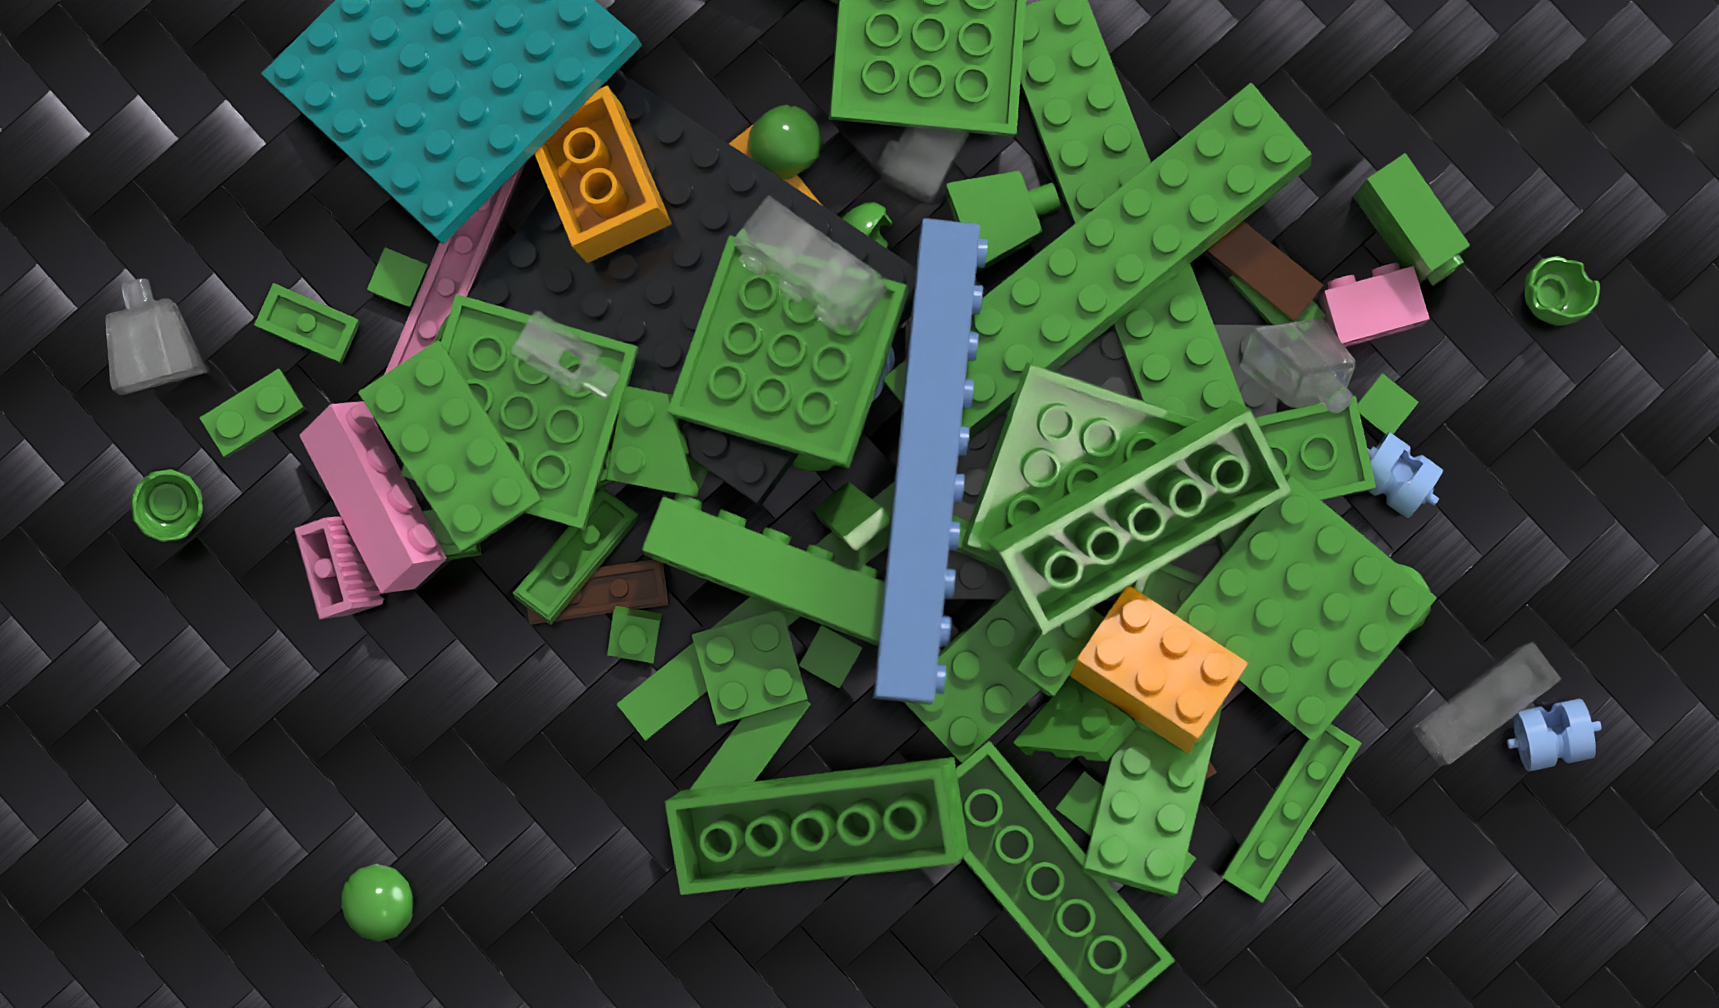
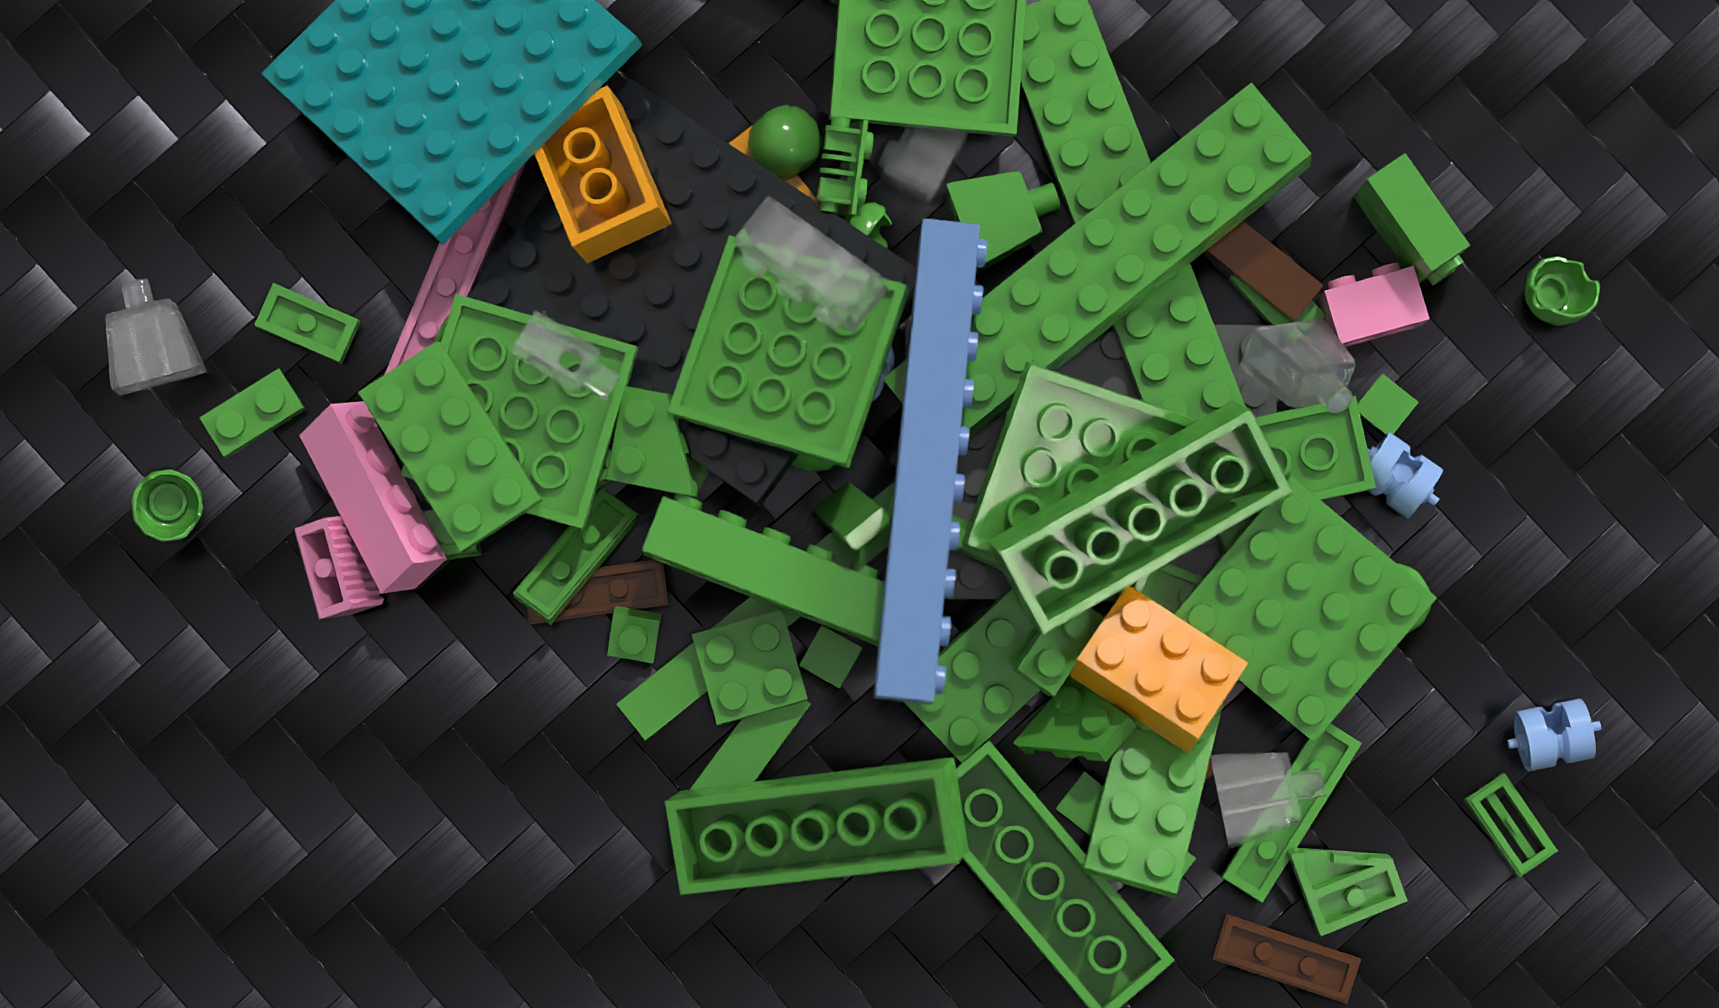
(377, 902): bright green hair -> none
(398, 278): bright green tile -> none
(850, 190): none -> bright green hinge
(1261, 793): none -> clear torso
(1285, 958): none -> reddish brown tile
(1345, 885): none -> bright green wing
(1486, 704): clear brick -> none
(1495, 835): none -> bright green tile

